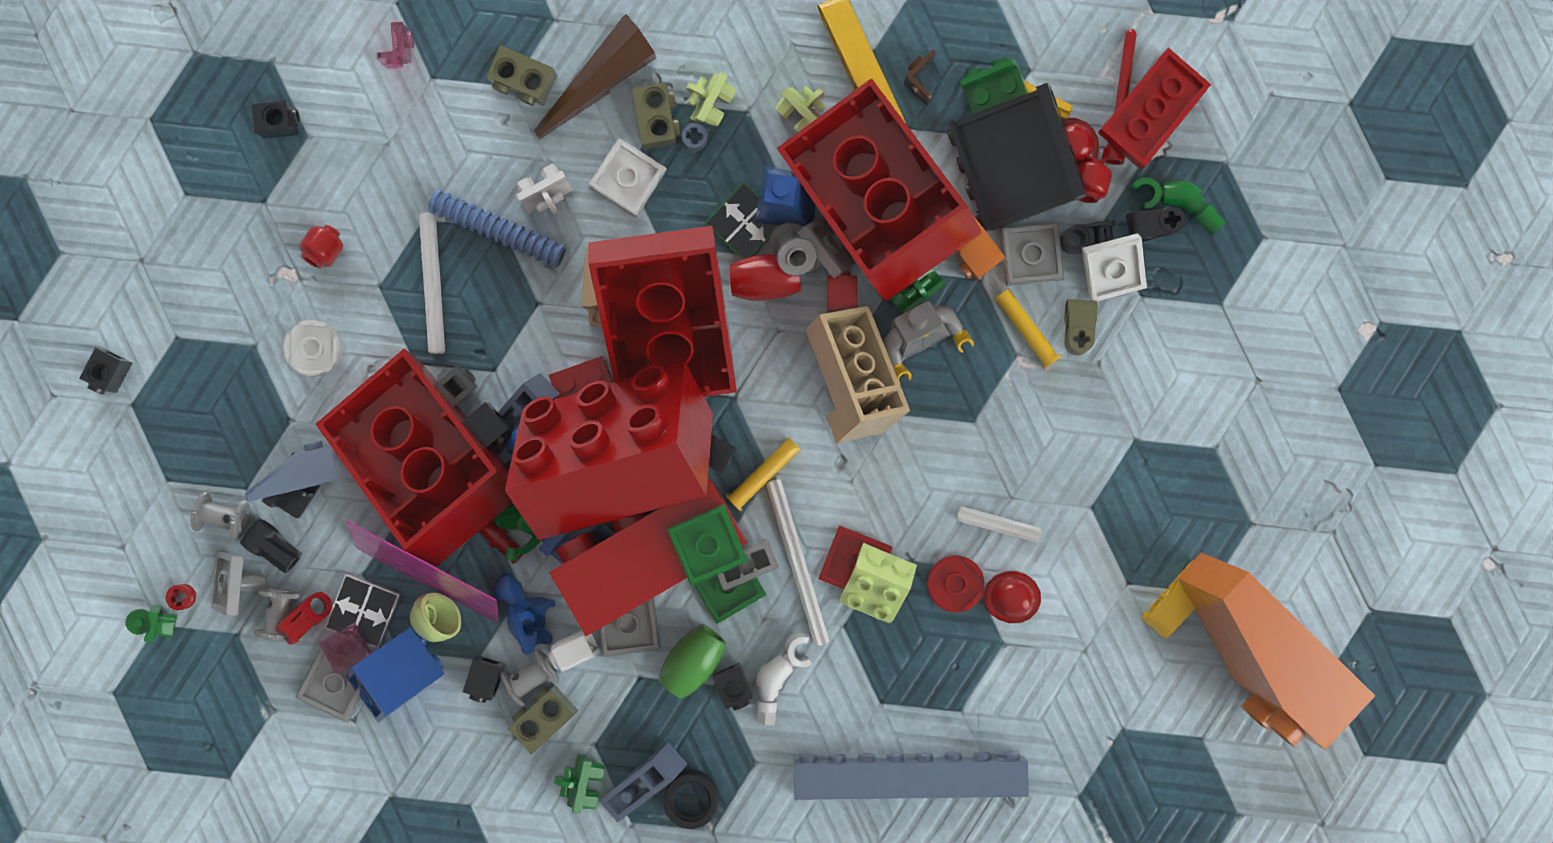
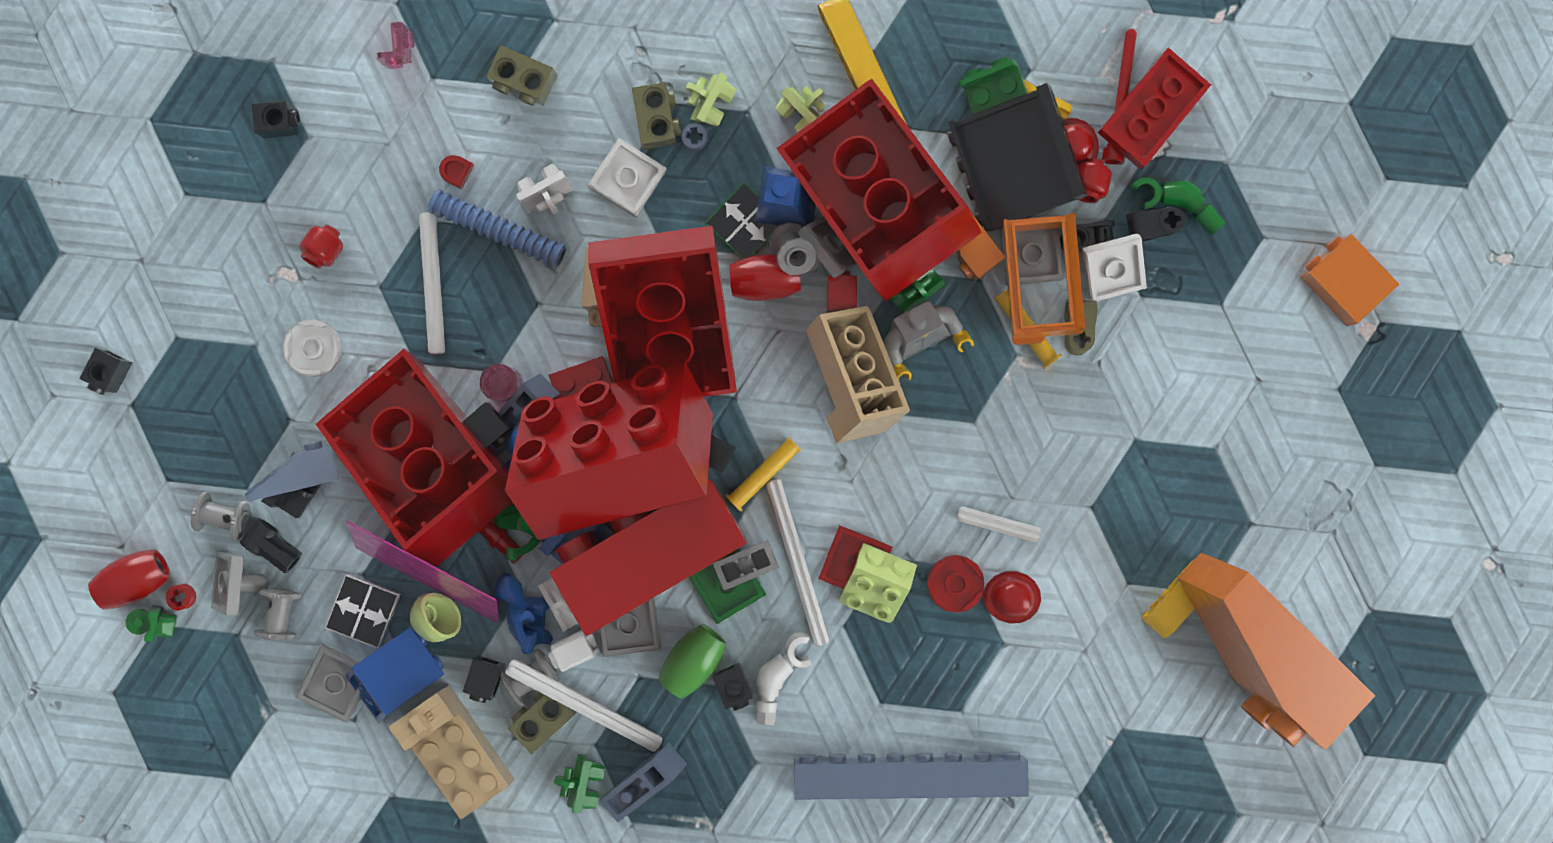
(129, 579): none -> red piece
(302, 618): red piece -> none
(345, 648): clear pink piece -> none
(453, 751): none -> tan hinge
(455, 170): none -> red tile
(456, 385): dark grey brick -> none
(500, 382): none -> clear pink wheel
(557, 604): none -> white hips
(583, 705): none -> white axle
(615, 60): reddish brown wedge -> none
(687, 821): black tyre -> none
(707, 545): green tile -> none
(915, 68): reddish brown bracket -> none
(1035, 333): none -> orange piece
(1348, 279): none -> orange brick

